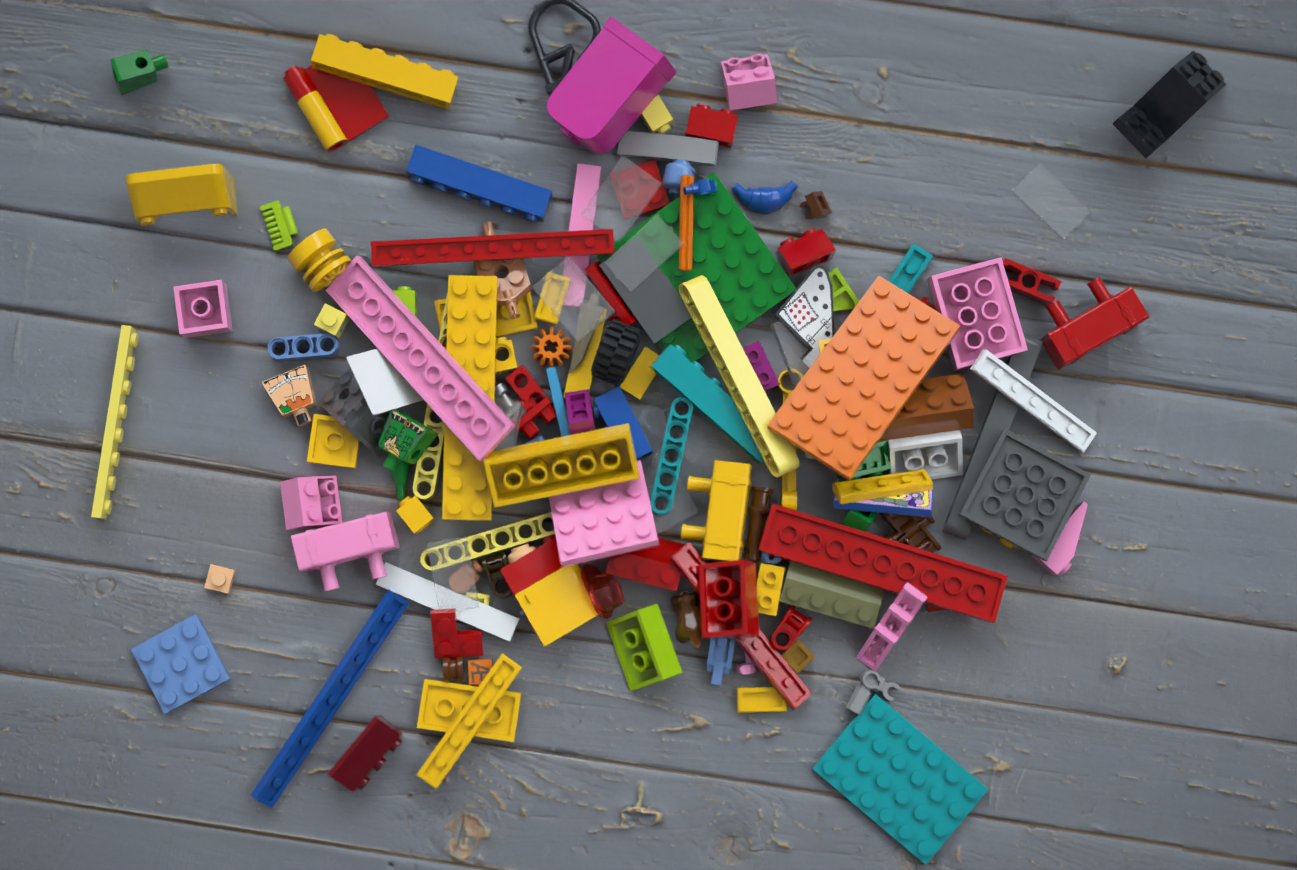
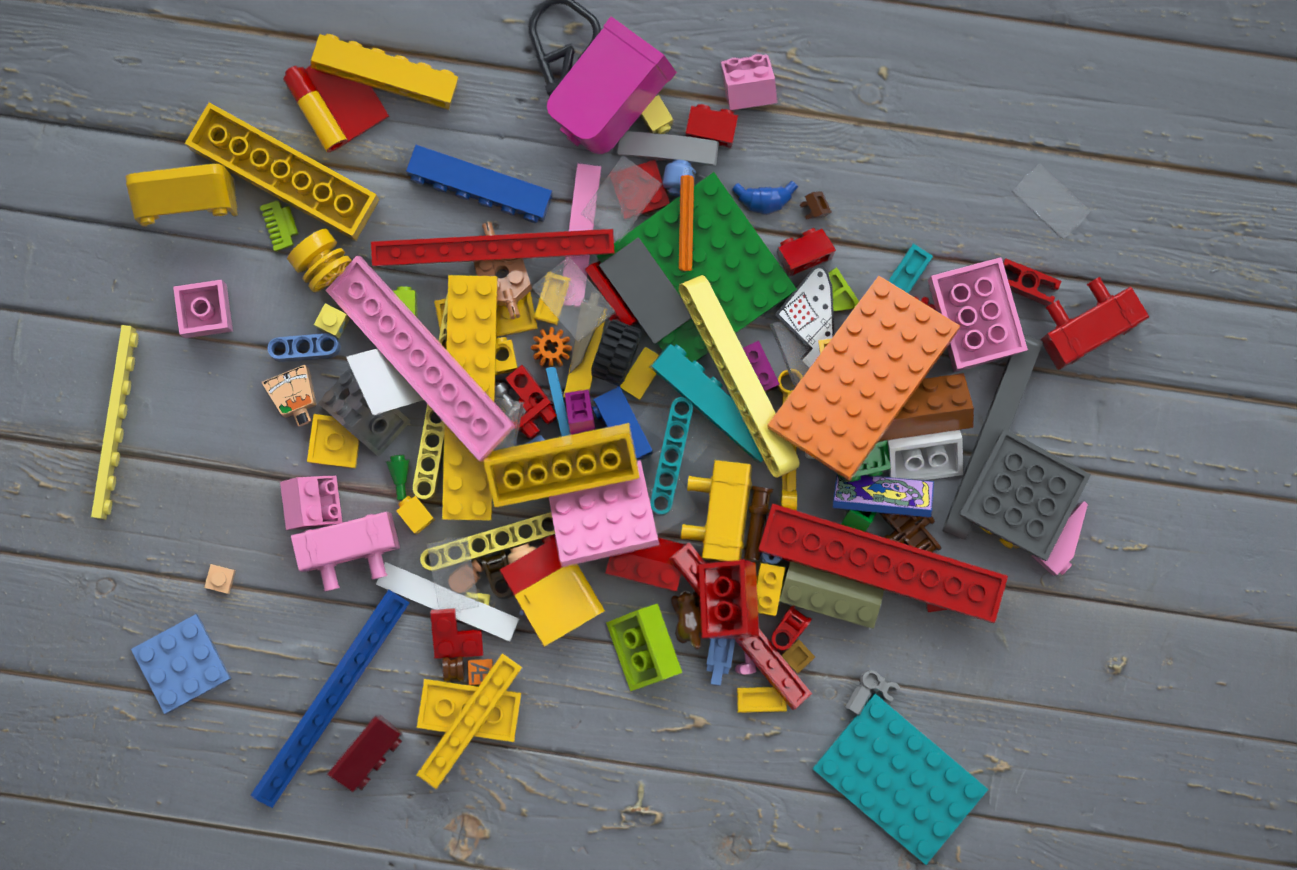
(136, 70): green torso -> none
(282, 171): none -> yellow brick
(404, 439): green torso -> none
(603, 590): clear red piece -> none
(644, 253): clear piece -> none
(701, 187): blue piece -> none
(882, 486): yellow tile -> none
(891, 627): bright pink slope -> none
(1033, 400): white tile -> none
(1169, 103): black bracket -> none

